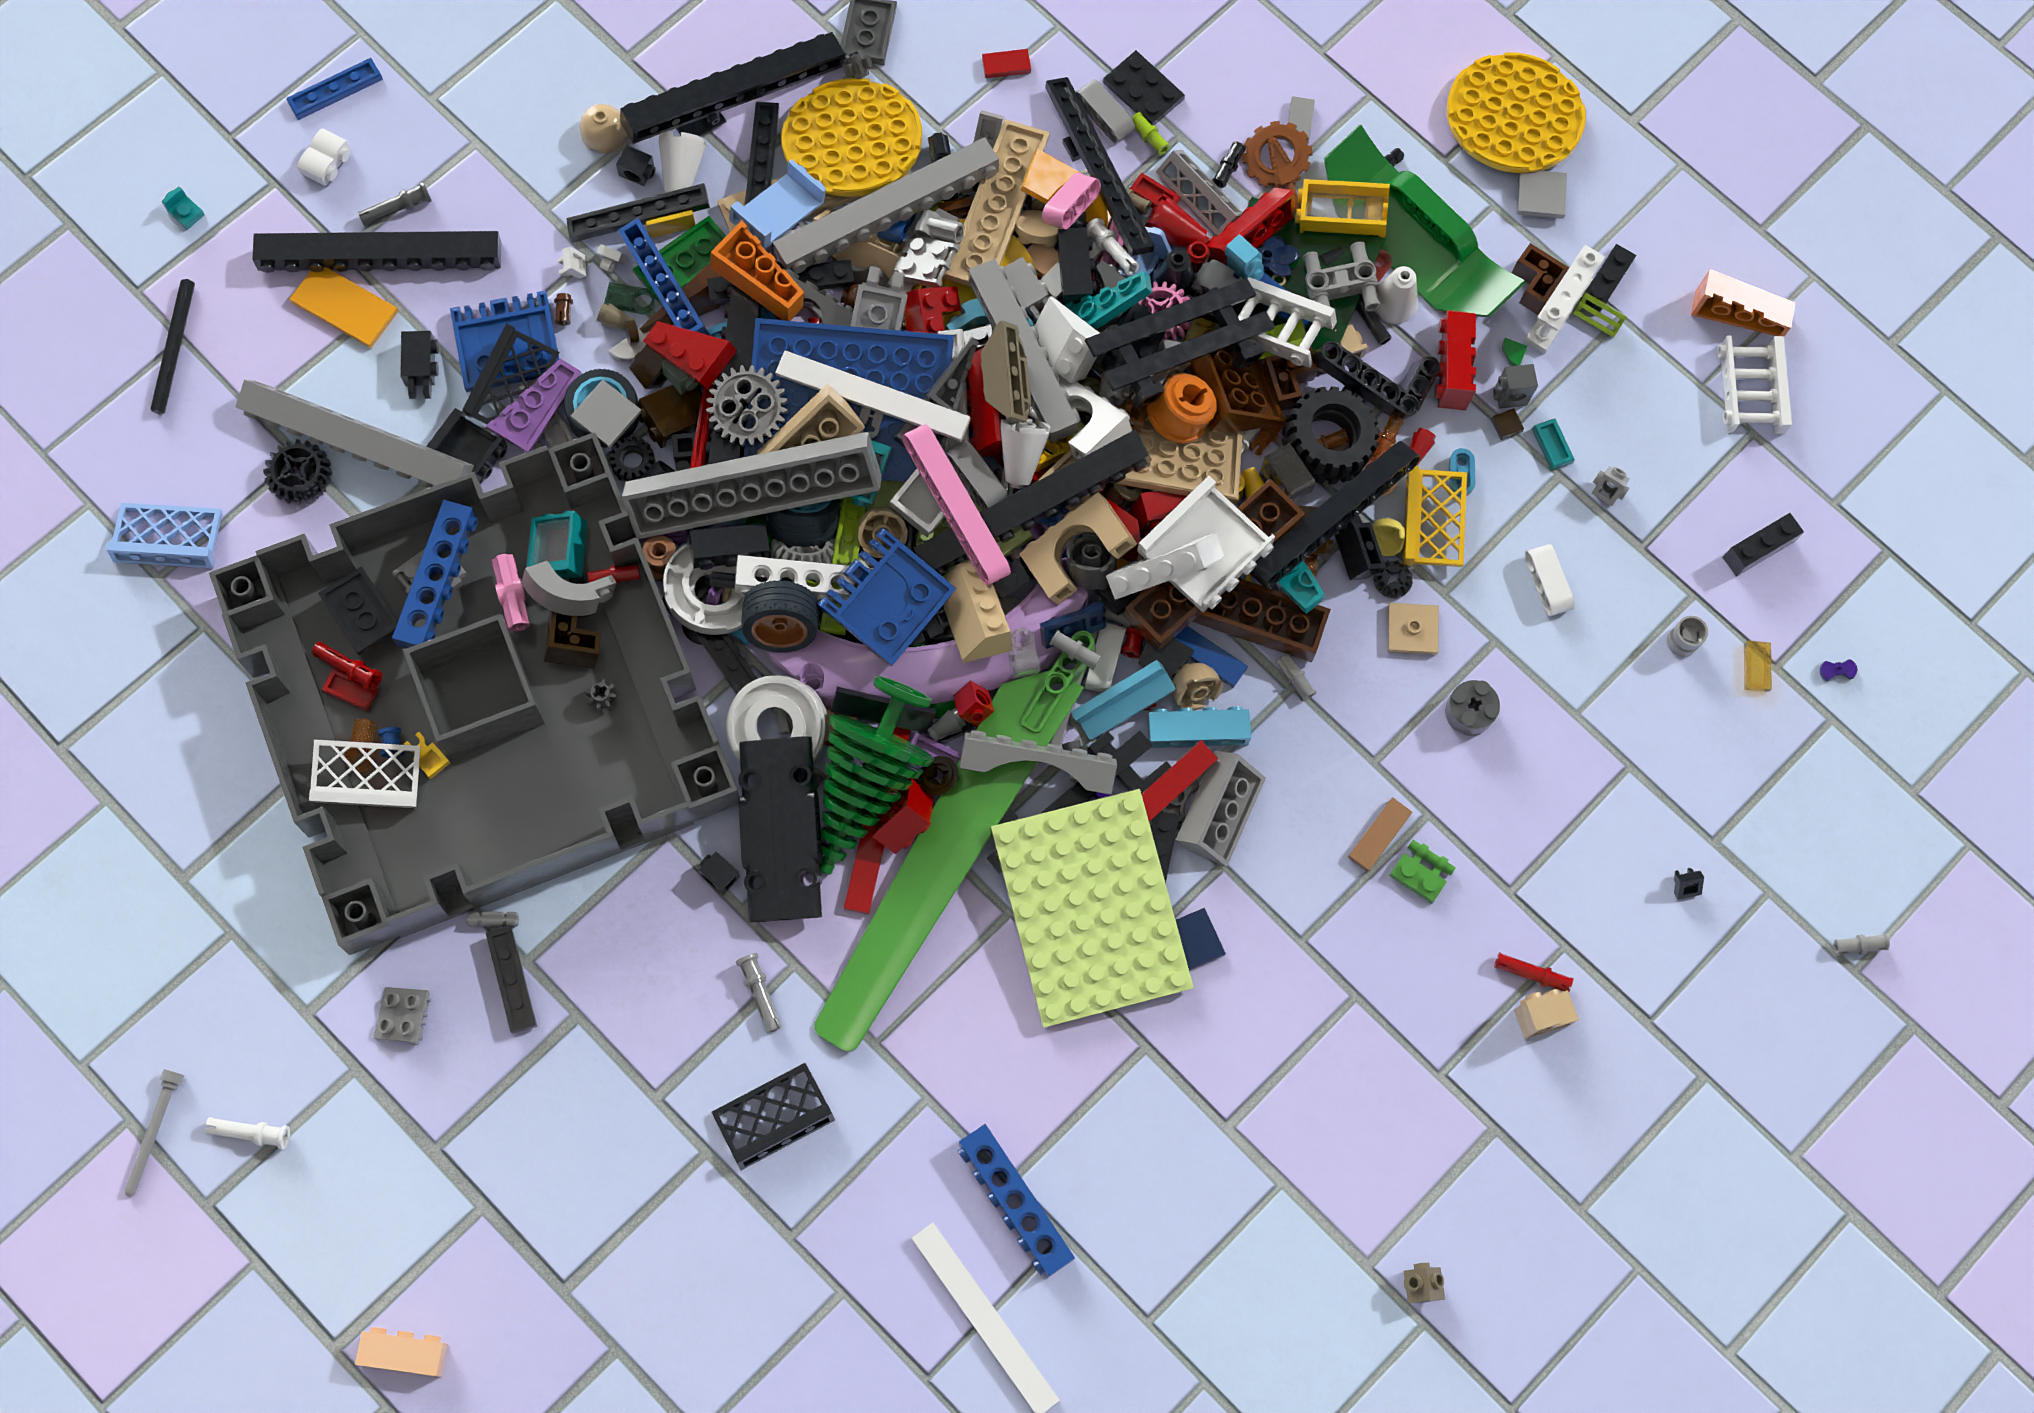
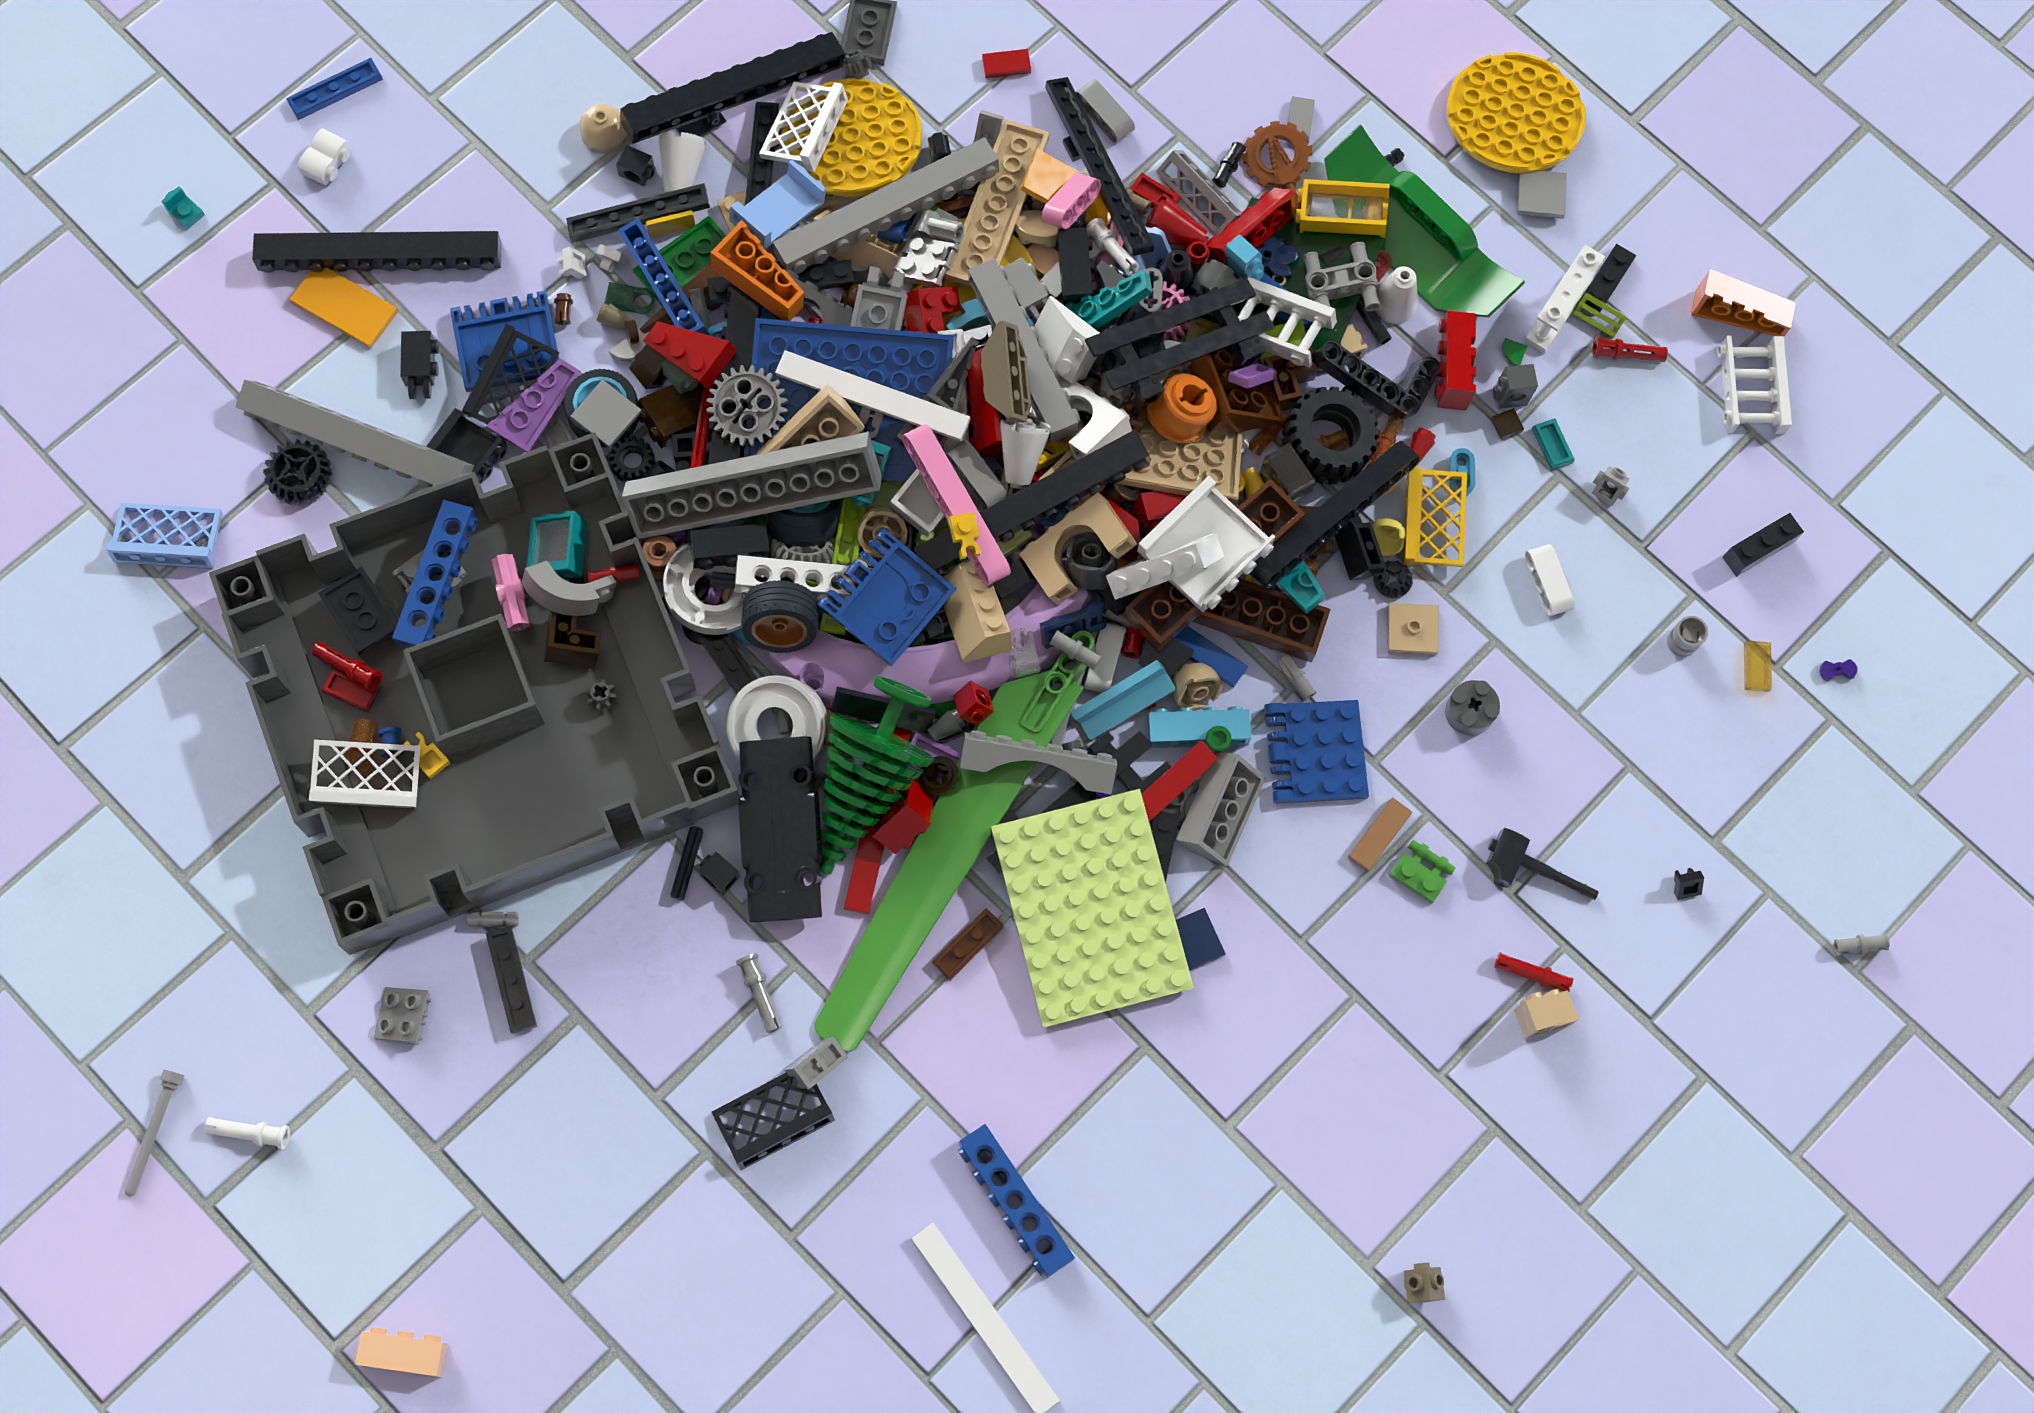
(172, 346): black axle -> none
(405, 200): dark grey pin -> none
(686, 863): none -> black axle
(699, 304): none -> light grey pin
(817, 1063): none -> light grey hinge
(821, 126): none -> white fence
(965, 530): none -> yellow plate
(968, 944): none -> reddish brown tile
(1143, 88): black plate -> none
(1150, 134): lime pin -> none
(1156, 292): none -> light grey beam
(1218, 738): none -> green tile
(1252, 375): none -> medium lavender tile
(1321, 751): none -> blue hinge
(1509, 853): none -> black piece
(1541, 273): reddish brown brick -> none
(1617, 346): none -> red pin

